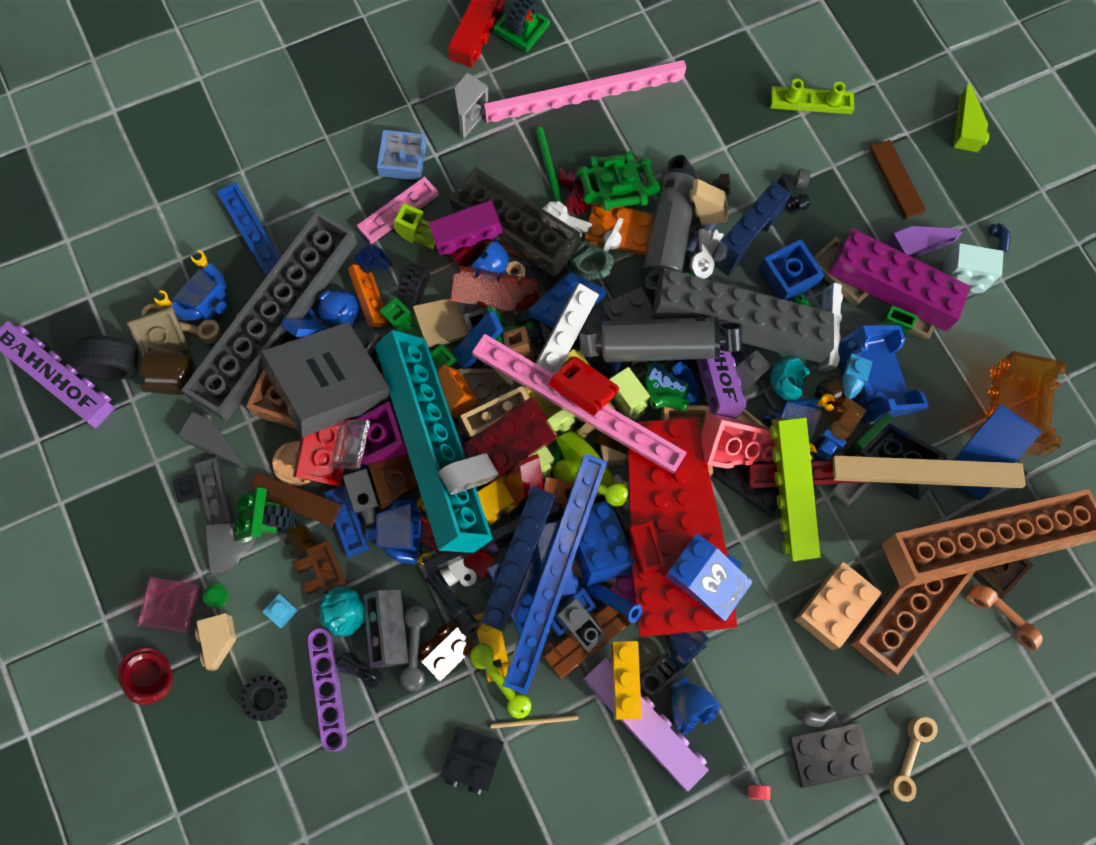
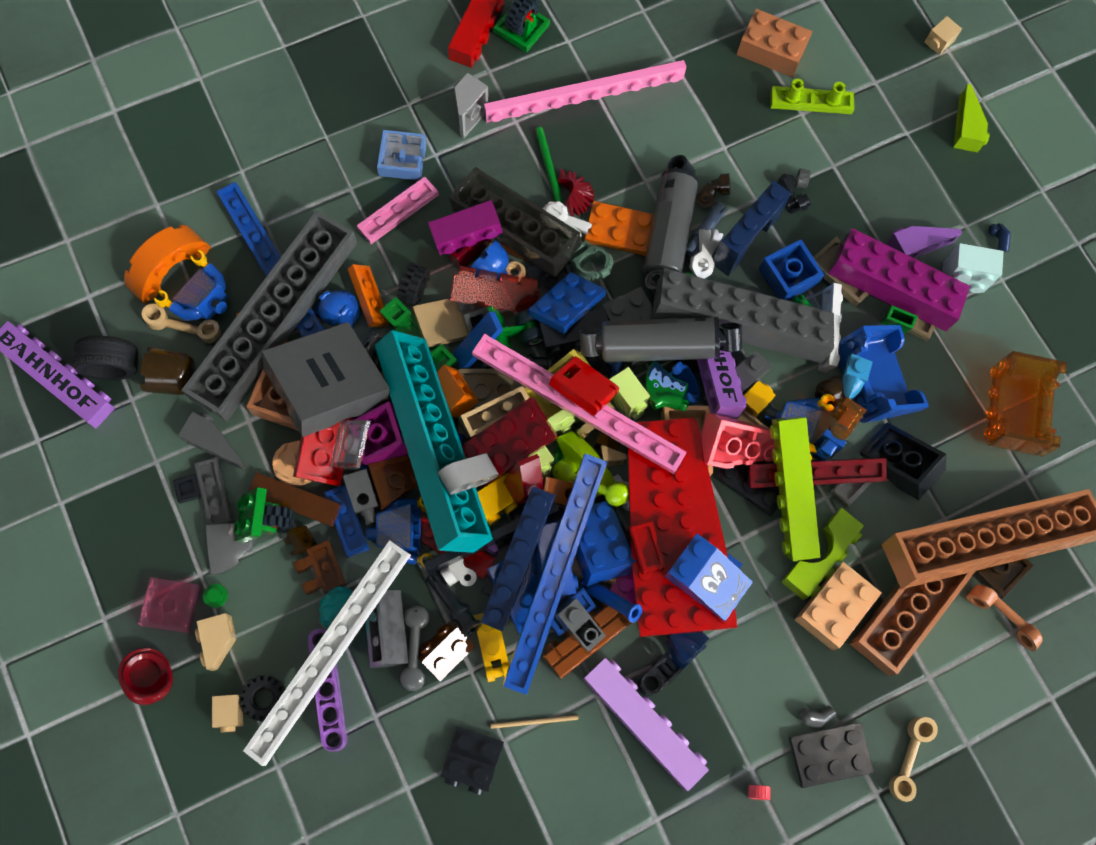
(157, 256): none -> orange brick
(158, 330): dark tan tile -> none
(227, 713): none -> tan brick
(280, 611): medium azure plate -> none
(302, 328): blue tile -> none
(326, 653): none -> white plate
(350, 664): black piece -> none
(372, 257): clear blue bracket -> none
(413, 227): lime brick -> none
(482, 658): lime piece -> none
(520, 342): medium nougat brick -> none
(567, 328): white plate -> none
(613, 238): white piece -> none
(617, 182): green brick -> none
(626, 680): yellow brick -> none
(692, 705): blue piece -> none
(709, 202): tan slope -> none
(758, 398): none -> yellow brick
(774, 42): none -> nougat brick
(788, 377): teal hair -> none
(839, 532): none -> lime arch
(868, 435): dark green tile -> none
(897, 179): reddish brown tile -> none
(928, 471): tan tile -> none
(943, 35): none -> tan brick
(999, 439): blue tile -> none

